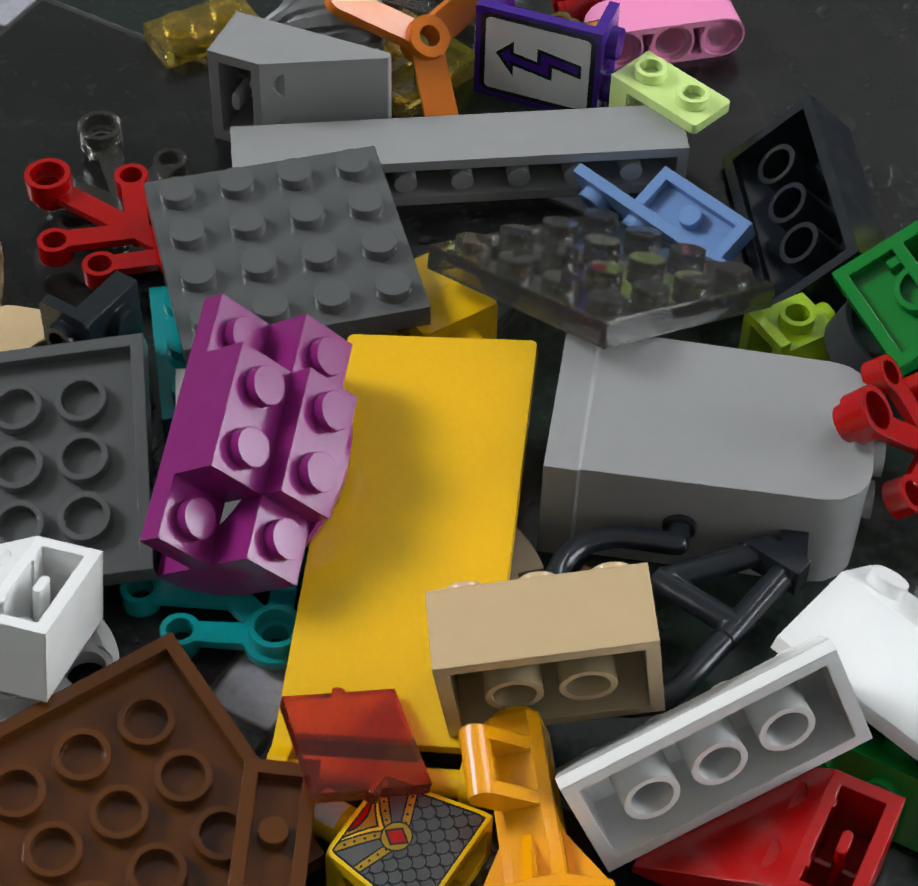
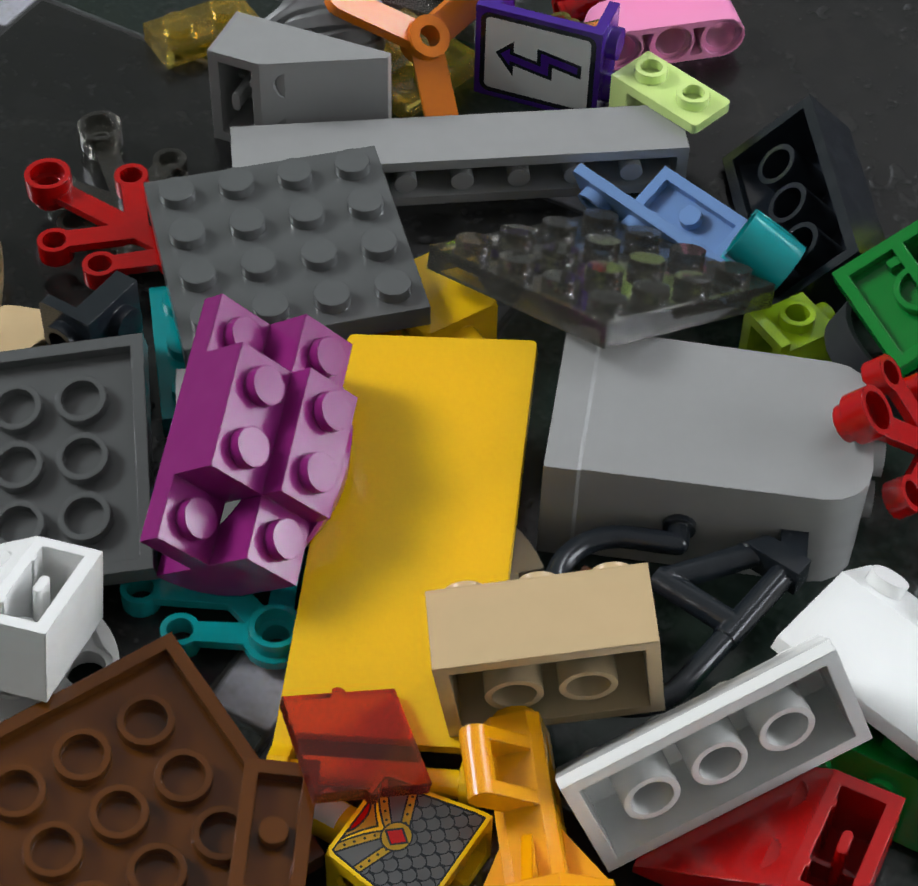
(765, 248): none -> teal piece

